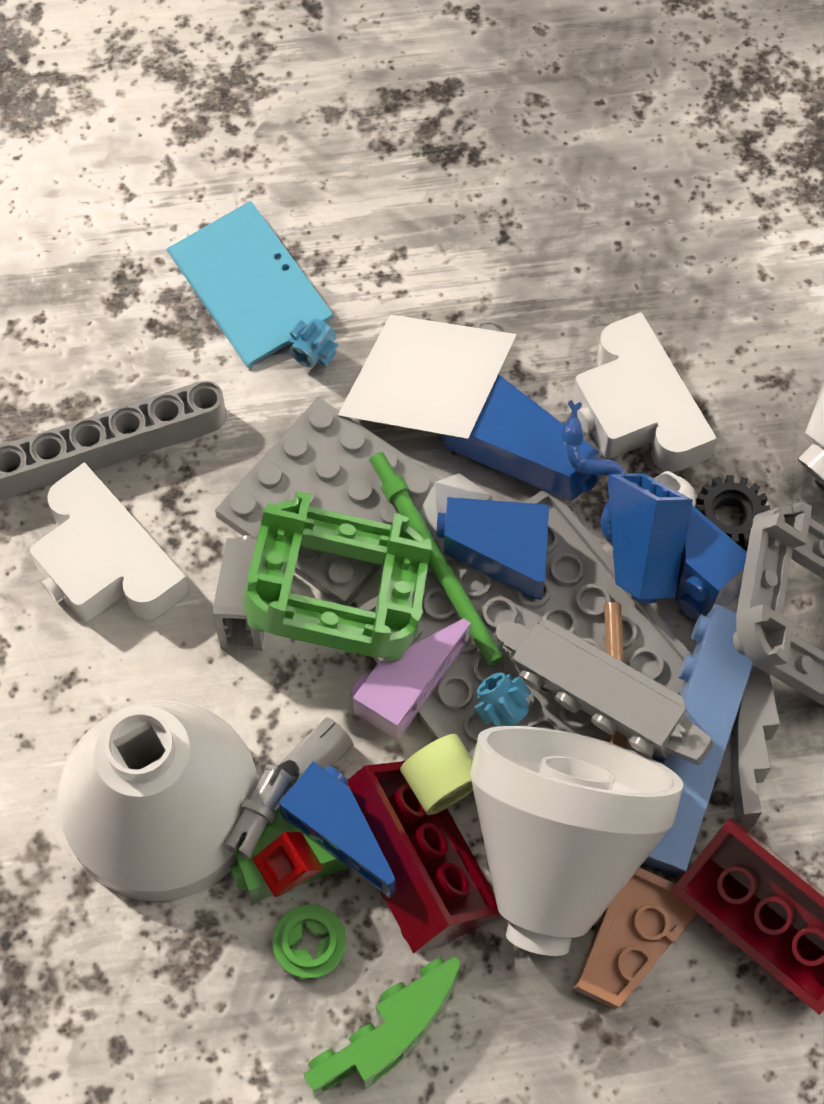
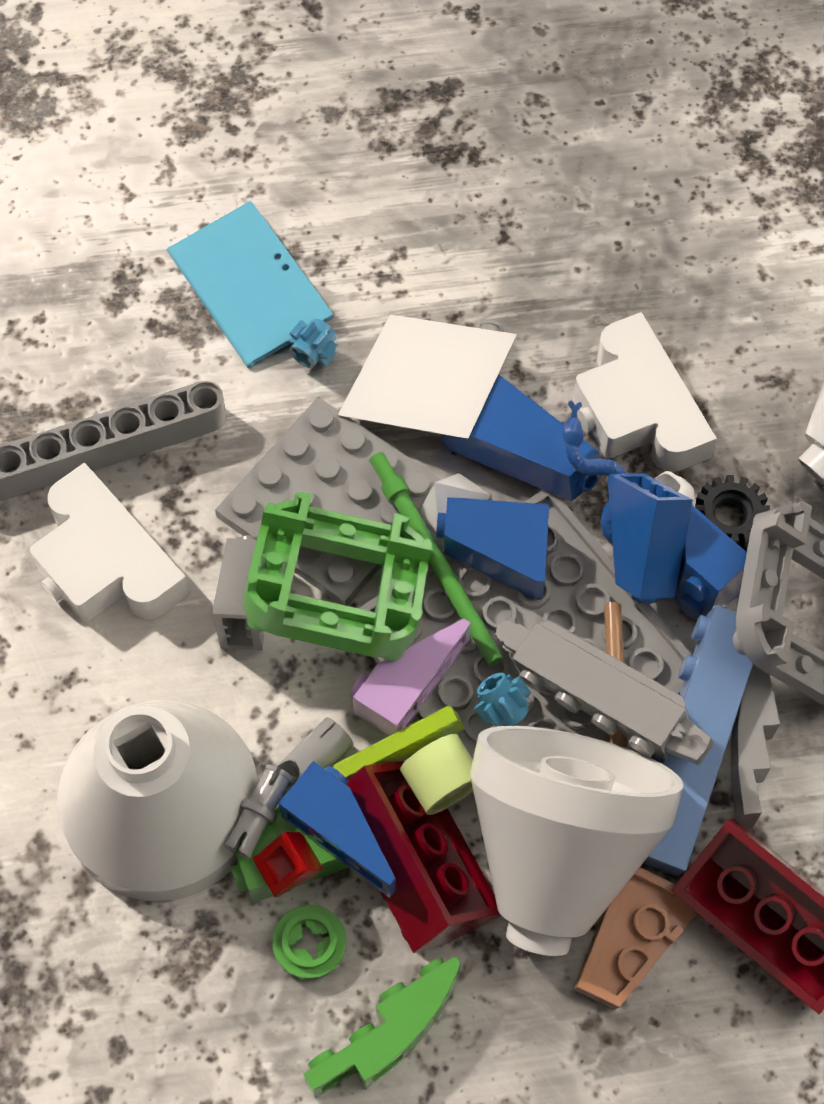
(404, 742): none -> lime tile

